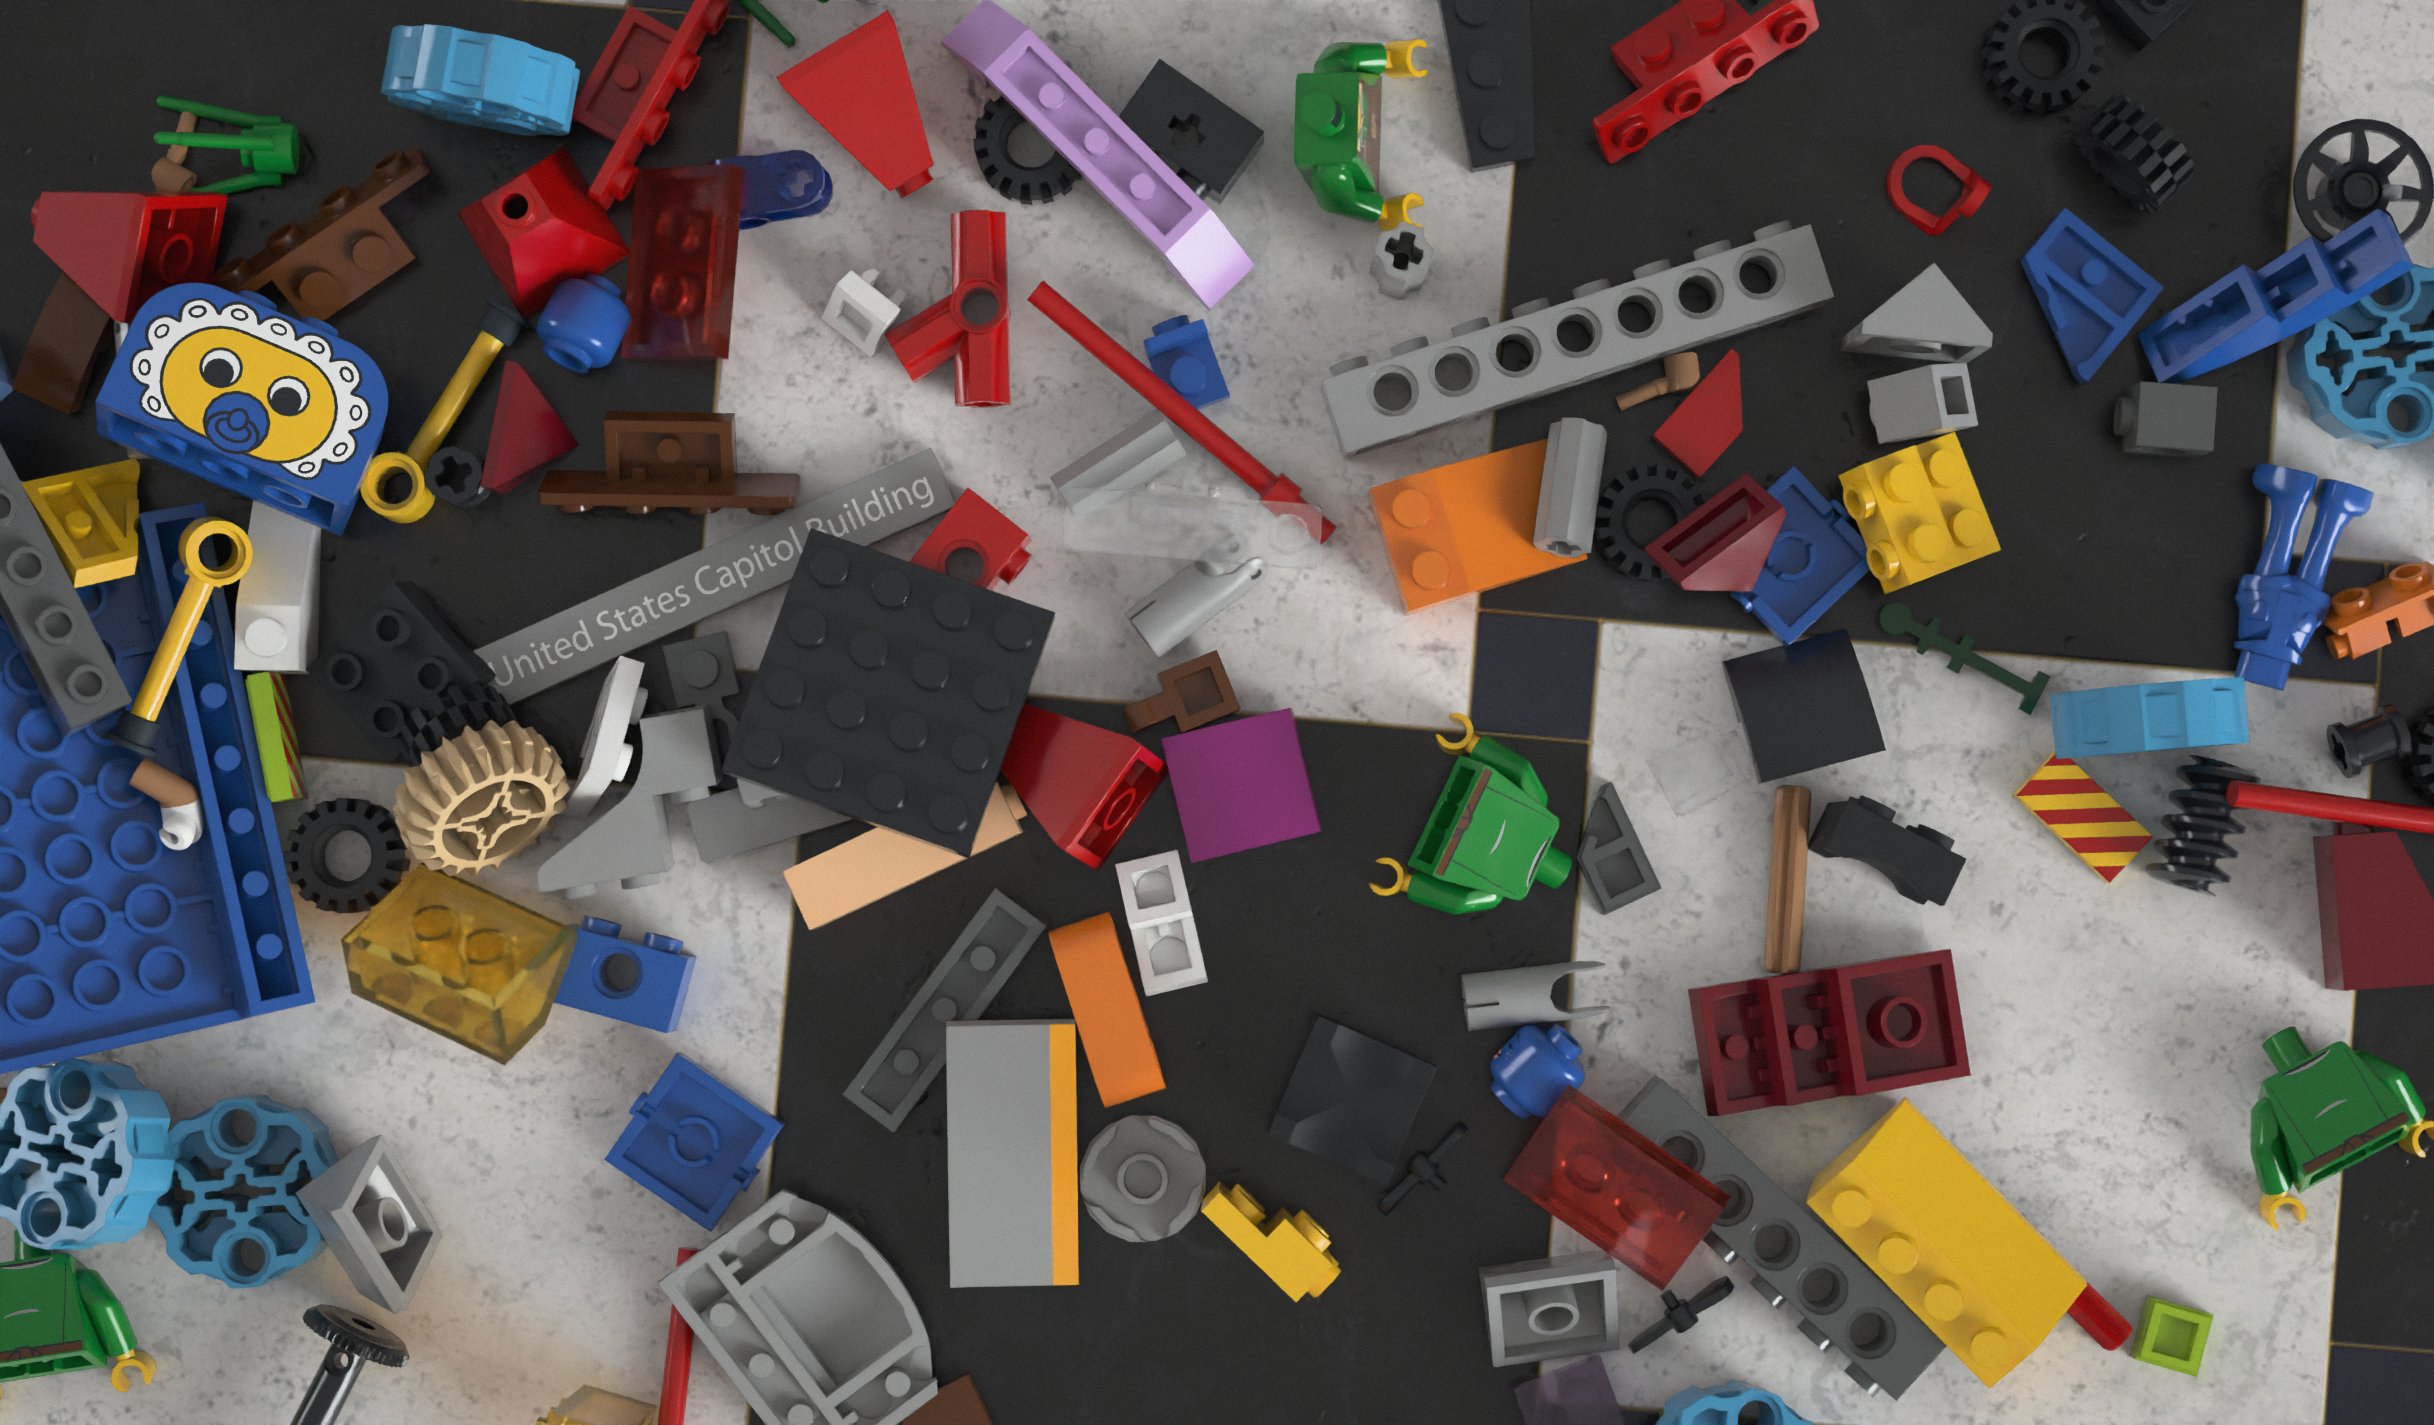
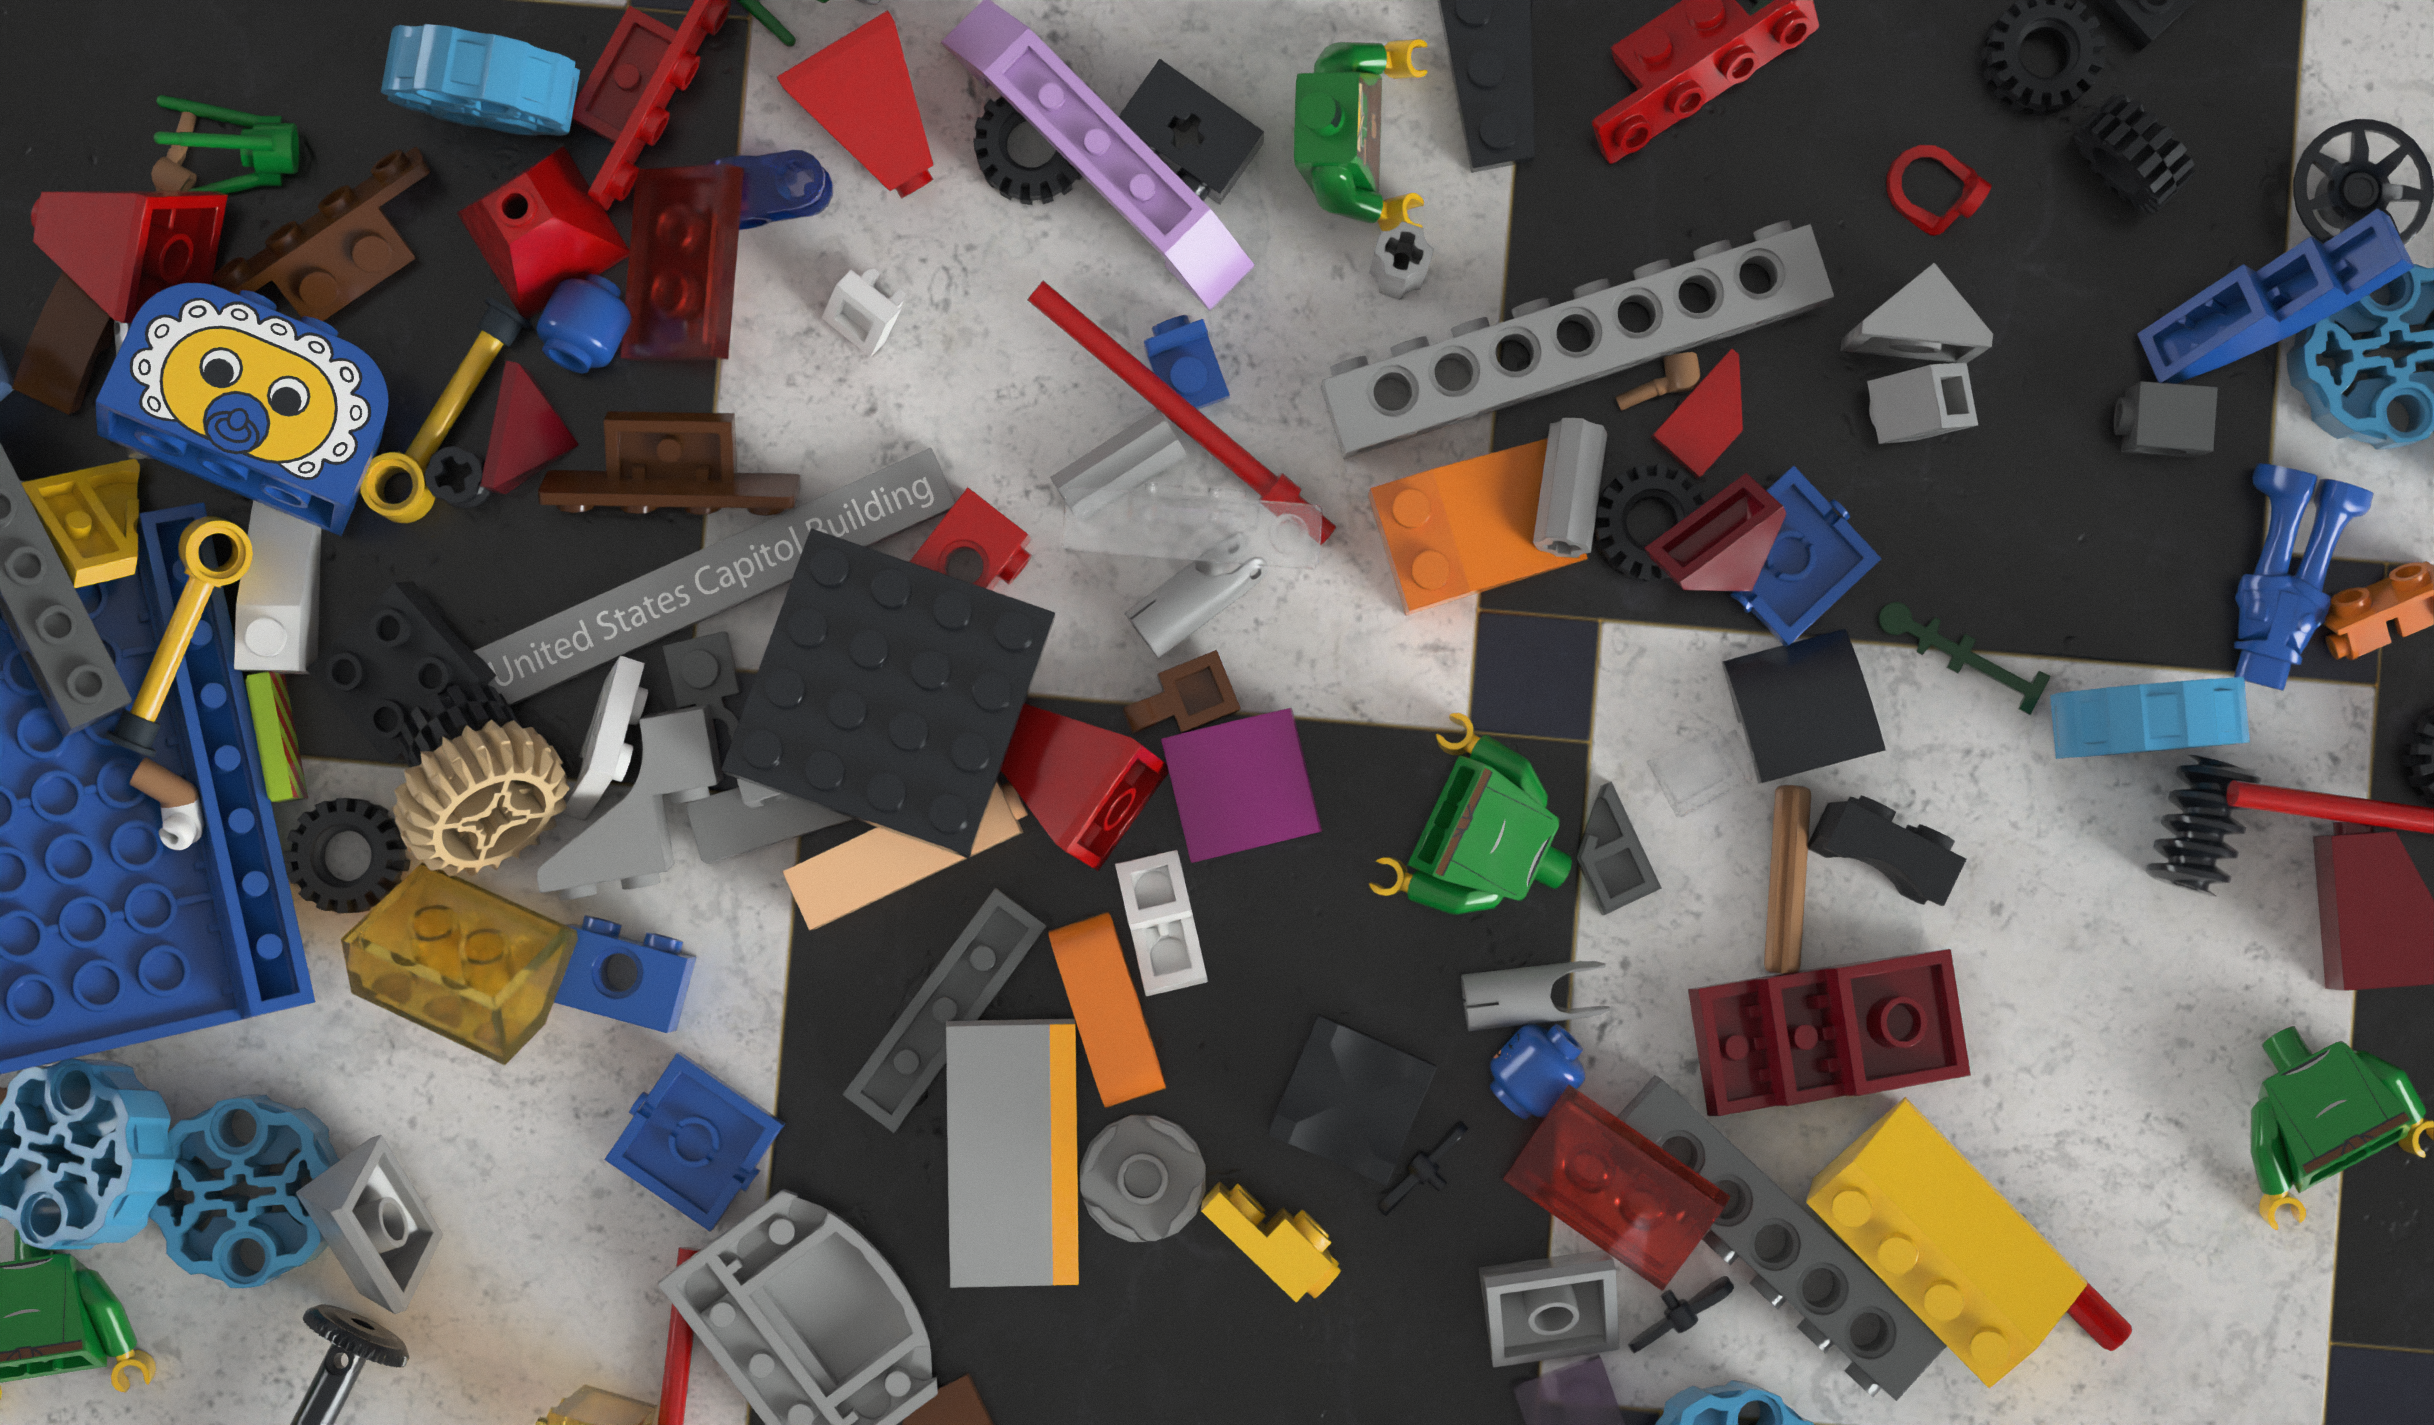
(944, 334): red piece -> none
(1918, 512): yellow plate -> none
(2082, 816): tile -> none
(2086, 291): blue wing -> none
(2171, 1335): lime tile -> none
(2369, 740): black bush -> none

